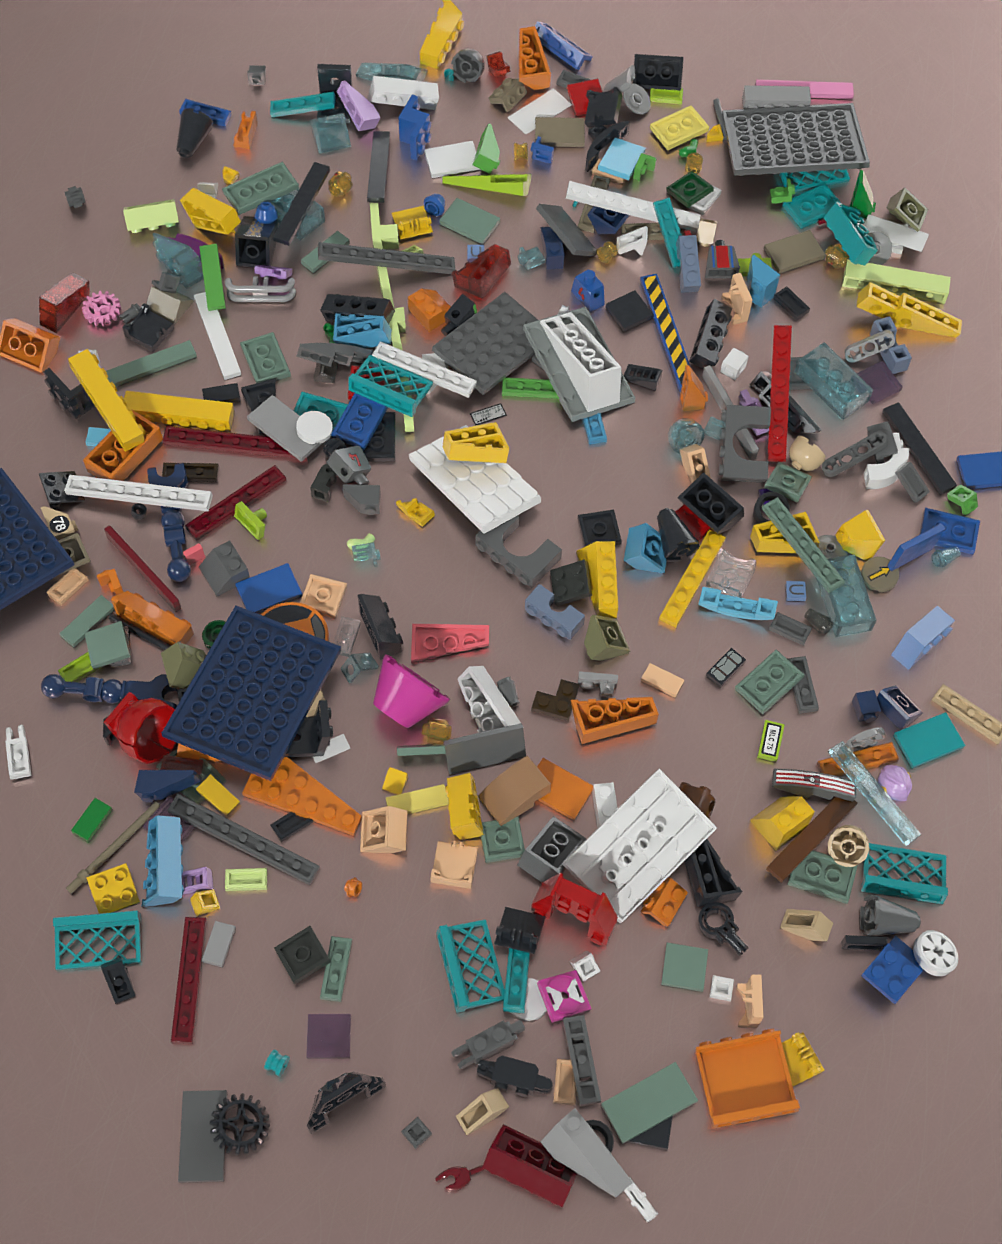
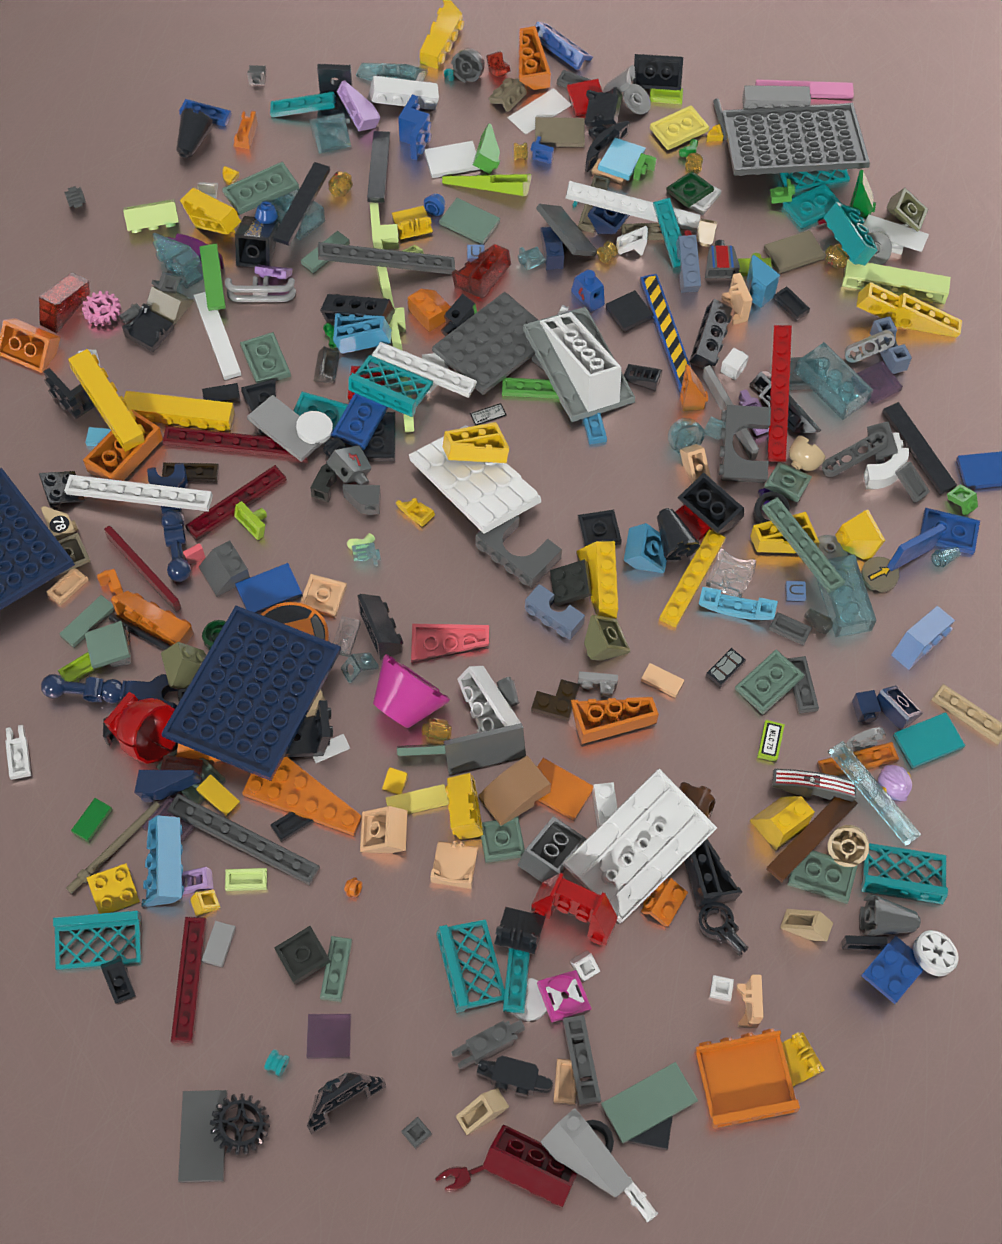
(142, 511): black hinge -> none
(151, 363): sand green tile -> none
(333, 352): dark grey slope -> none
(684, 967): sand green tile -> none

